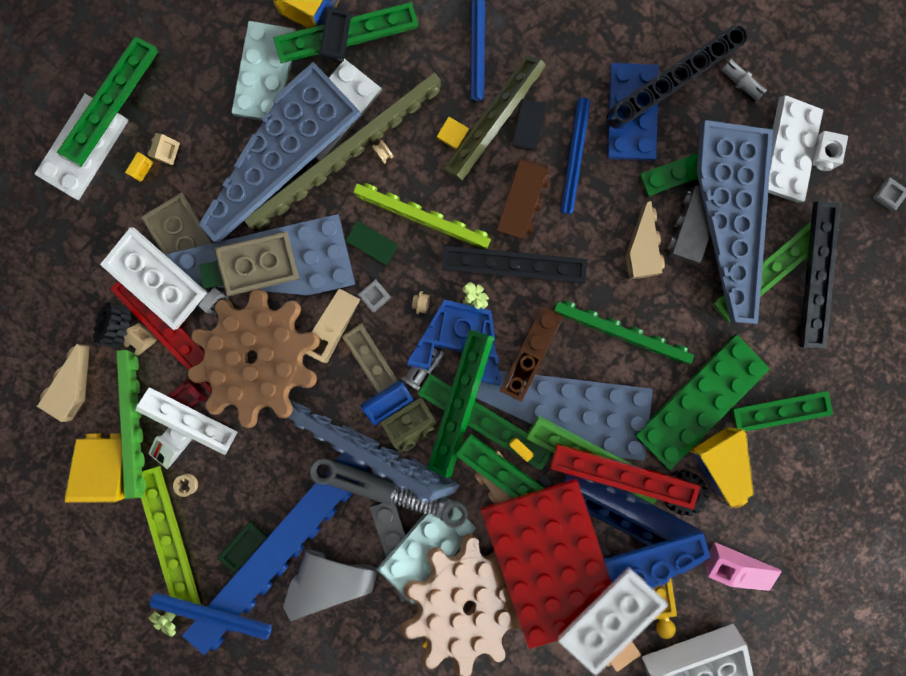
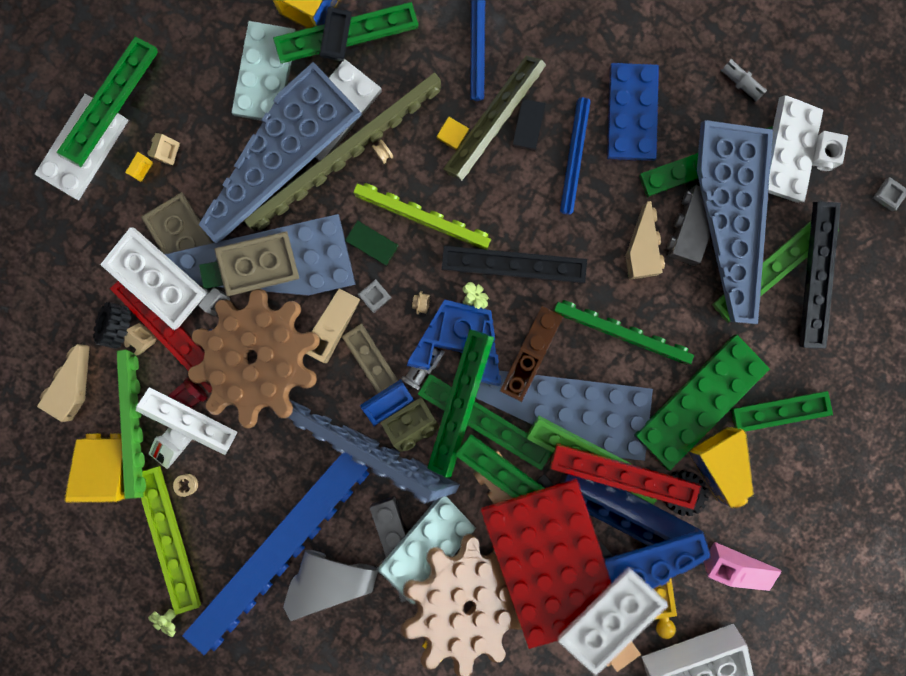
(210, 616): blue axle -> none
(242, 547): dark green tile -> none
(384, 491): dark grey piece -> none
(521, 449): yellow tile -> none
(524, 198): reddish brown wedge -> none
(684, 69): black beam -> none

